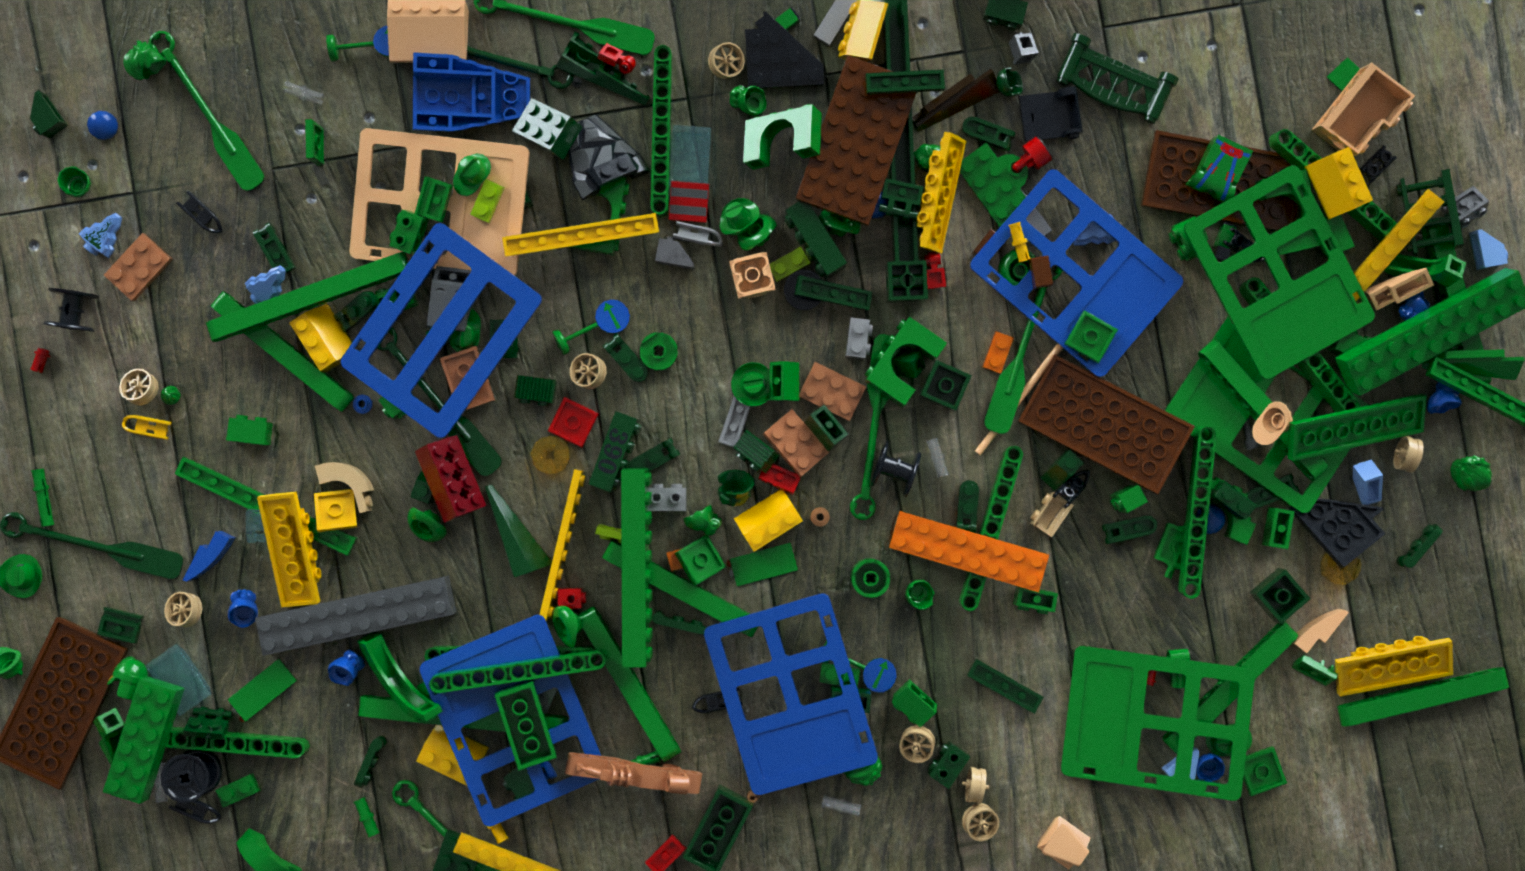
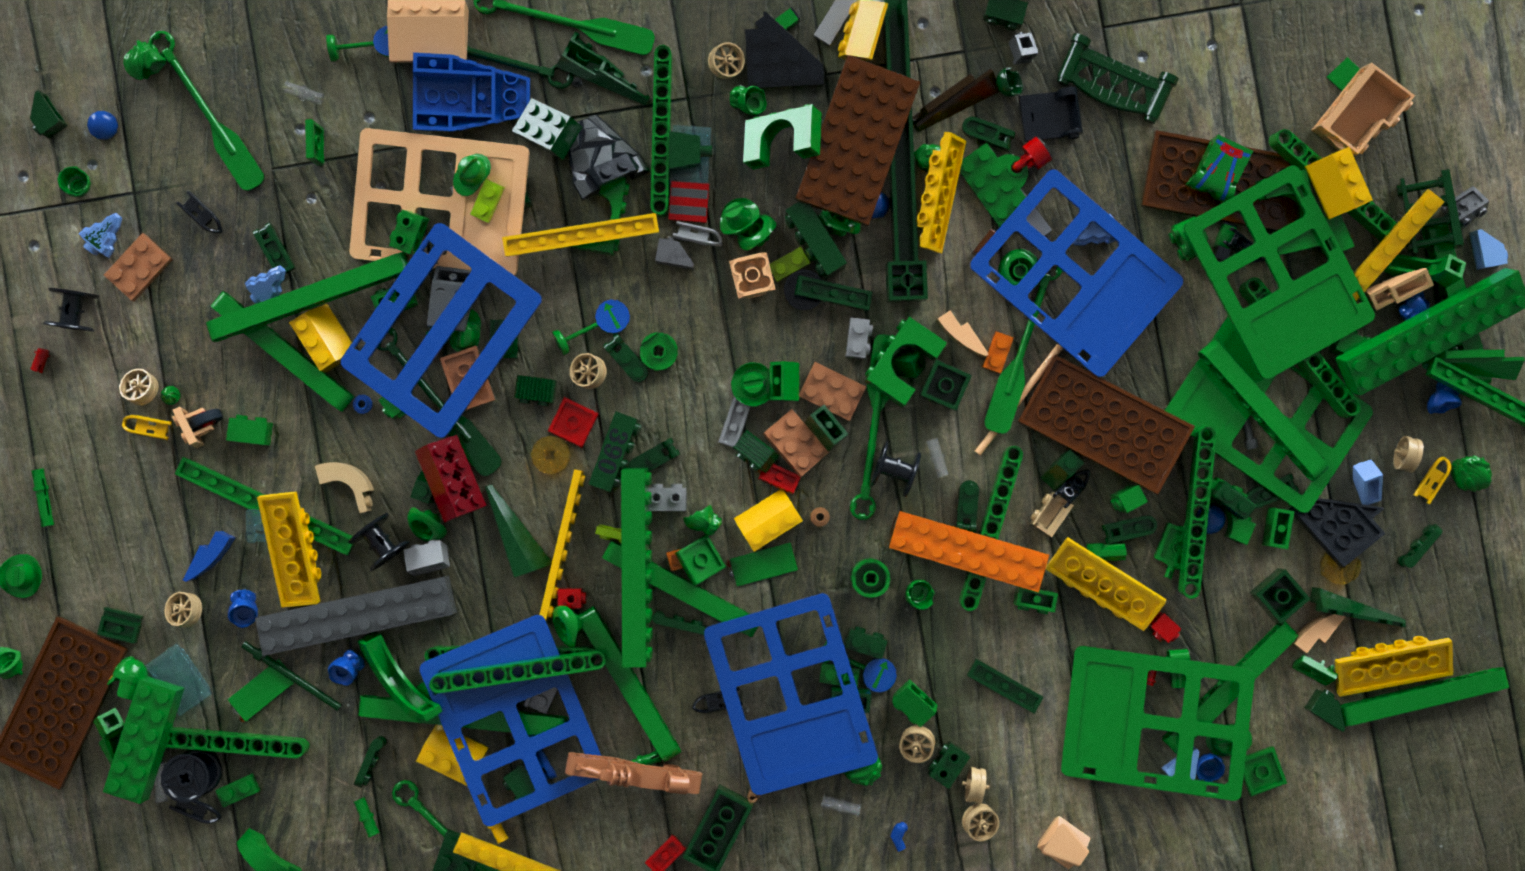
(128, 554): dark green piece -> none
(196, 424): none -> light nougat plate
(208, 728): dark green plate -> none
(257, 654): none -> dark green bar
(335, 510): yellow plate -> none
(356, 310): dark green plate -> none
(379, 541): none -> black piece
(426, 557): none -> light grey brick
(433, 199): green plate -> none
(525, 724): green brick -> none
(613, 56): red plate -> none
(686, 151): none -> dark green torso
(735, 487): dark green helmet -> none
(866, 643): none -> dark green brick
(897, 834): none -> blue arm
(900, 192): dark green plate -> none
(905, 82): dark green plate -> none
(935, 275): red plate -> none
(962, 334): none -> light nougat slope
(1019, 242): yellow pin -> none
(1041, 272): reddish brown piece -> none
(1090, 336): green plate -> none
(1105, 584): none -> yellow plate
(1108, 552): none -> green piece
(1164, 628): none -> red brick
(1272, 423): light nougat piece -> none
(1326, 708): none -> dark green slope
(1339, 605): none -> dark green wedge
(1356, 427): green plate -> none
(1371, 170): black piece -> none
(1433, 475): none -> yellow piece

